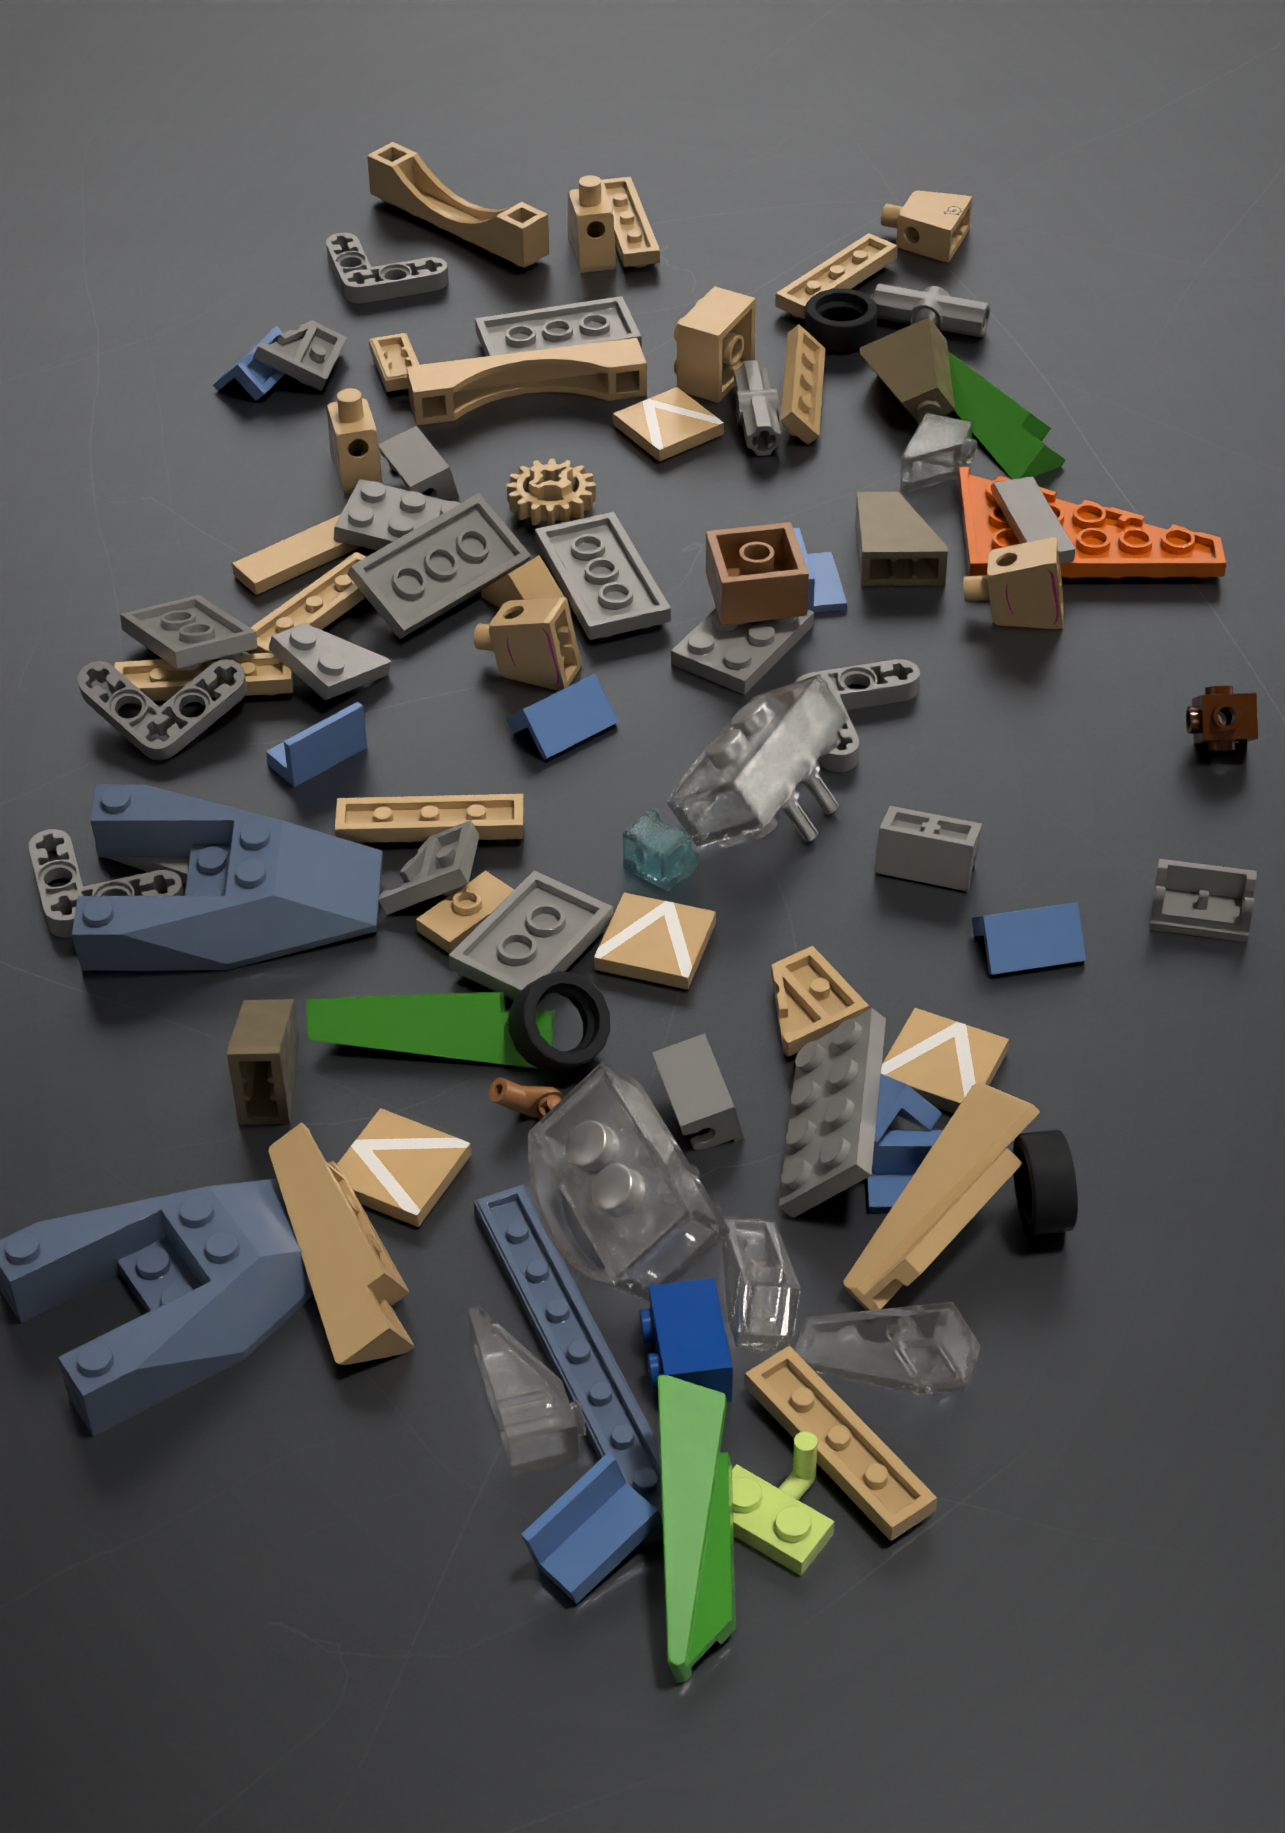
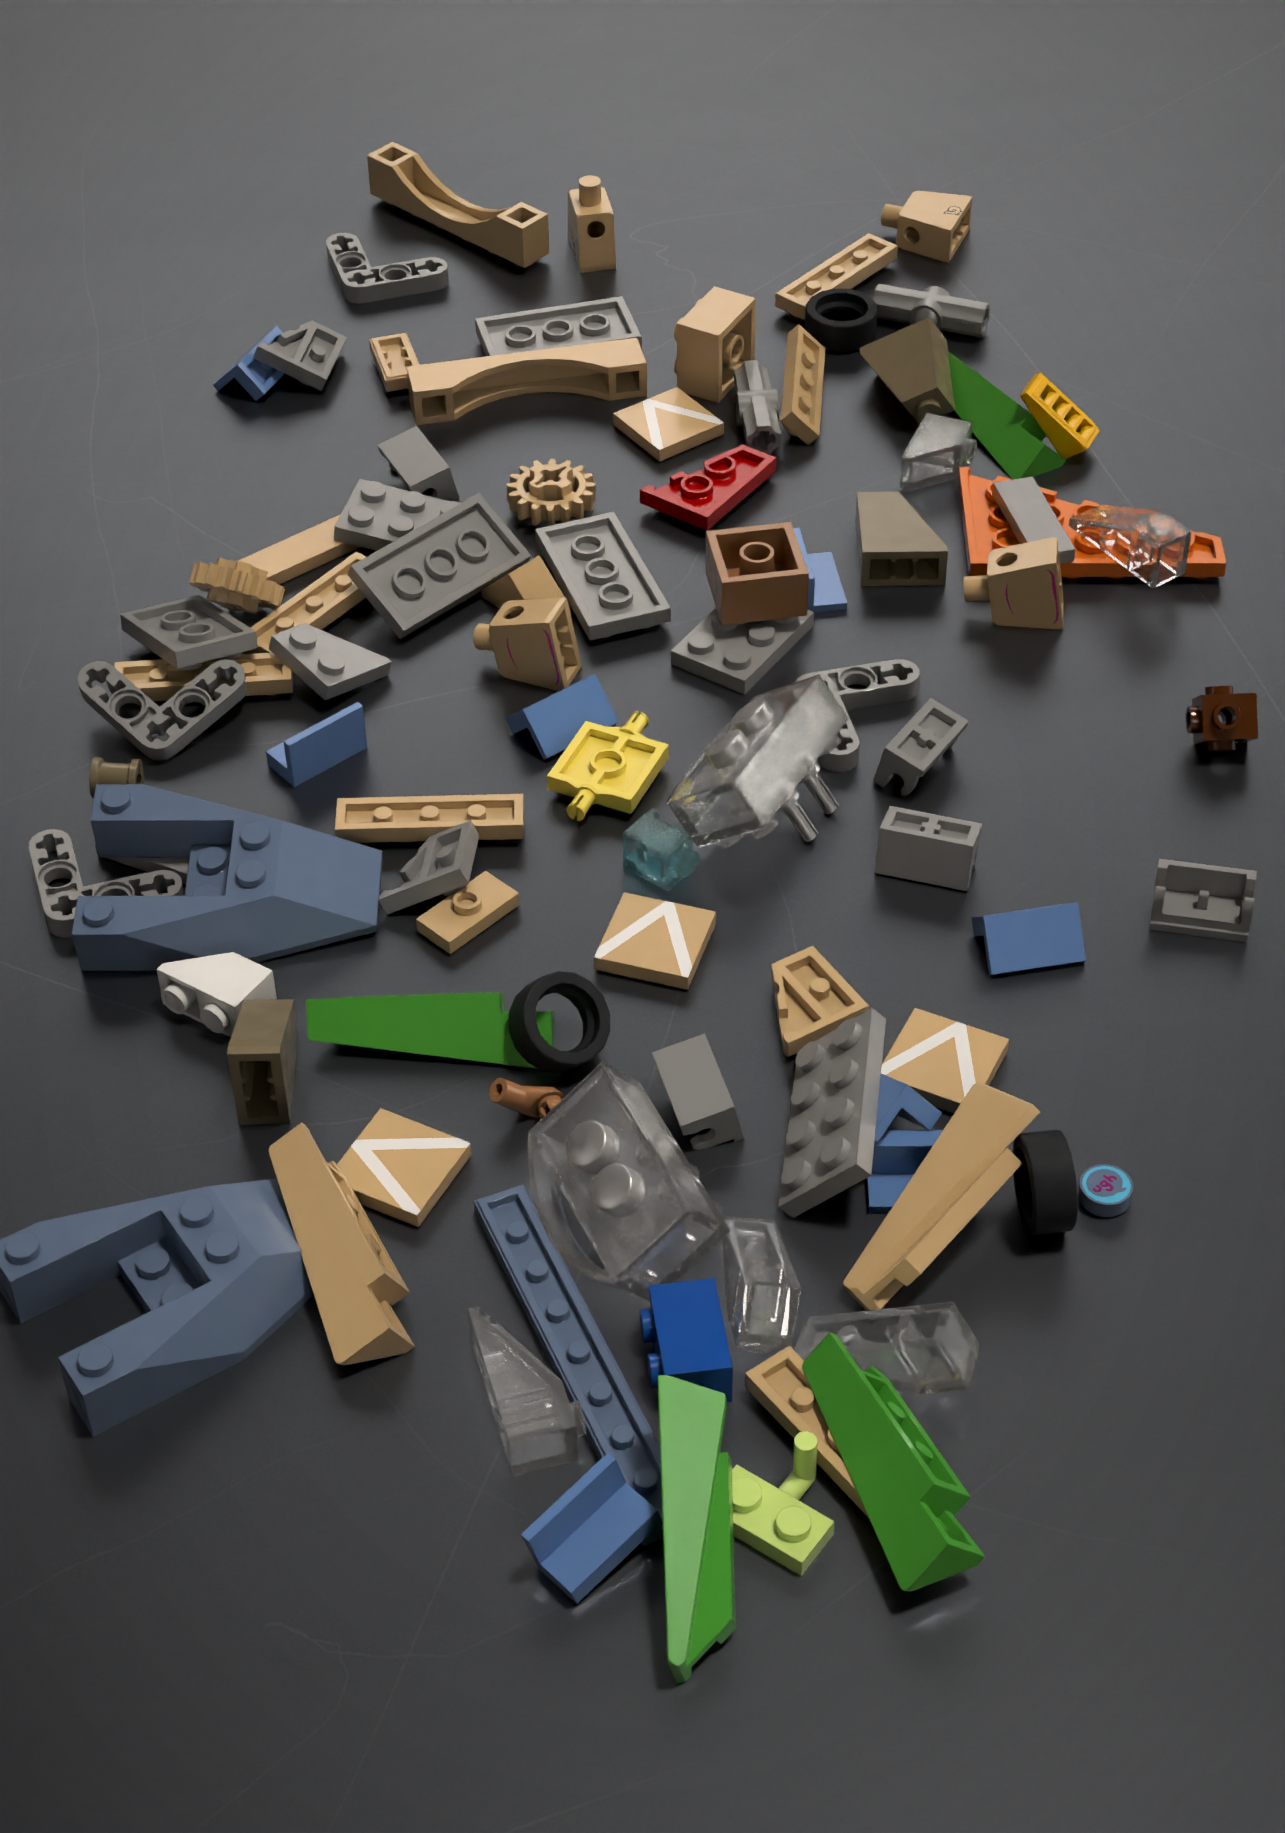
(114, 773): none -> dark tan bush
(214, 988): none -> white slope
(236, 585): none -> tan gear
(352, 430): tan torso -> none
(530, 935): light grey plate -> none
(608, 766): none -> light yellow plate
(631, 227): tan plate -> none
(714, 490): none -> red wing
(893, 1467): none -> bright green wedge
(919, 745): none -> light grey hinge
(1058, 417): none -> yellow slope
(1105, 1190): none -> sand blue tile
(1138, 539): none -> clear slope

